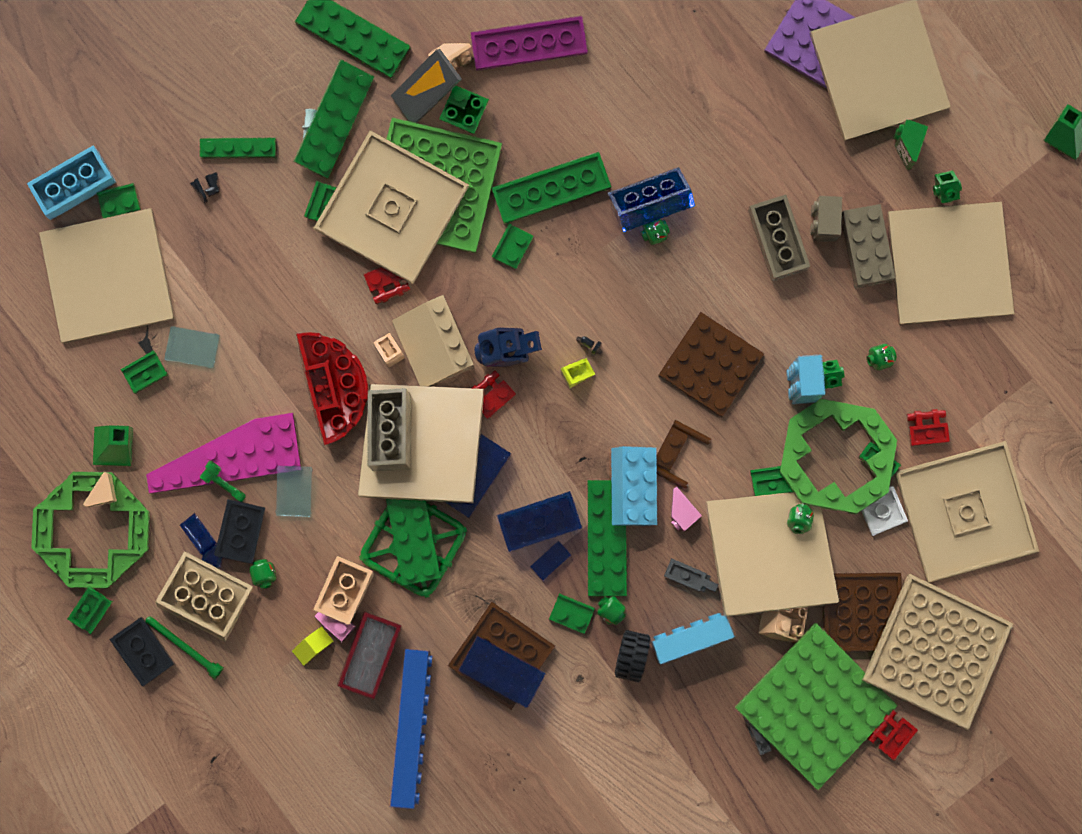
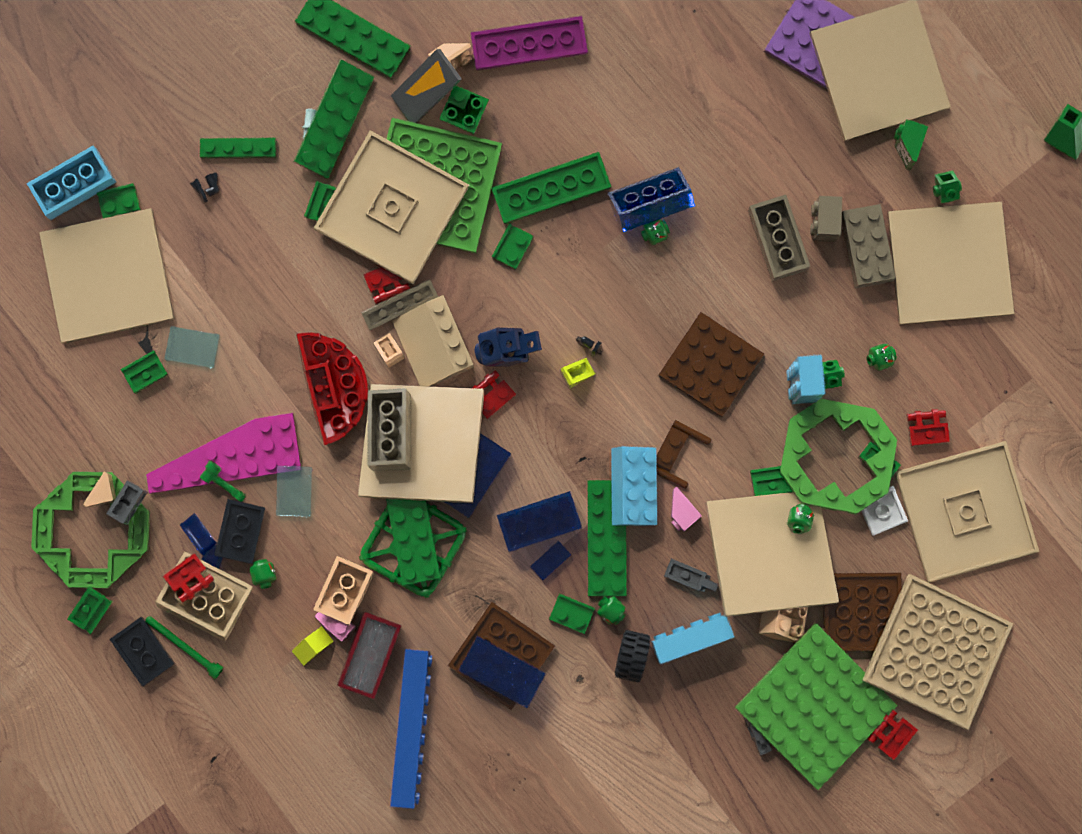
(113, 445): green slope -> none
(127, 502): none -> dark grey brick
(185, 573): none -> red plate
(399, 304): none -> dark tan plate

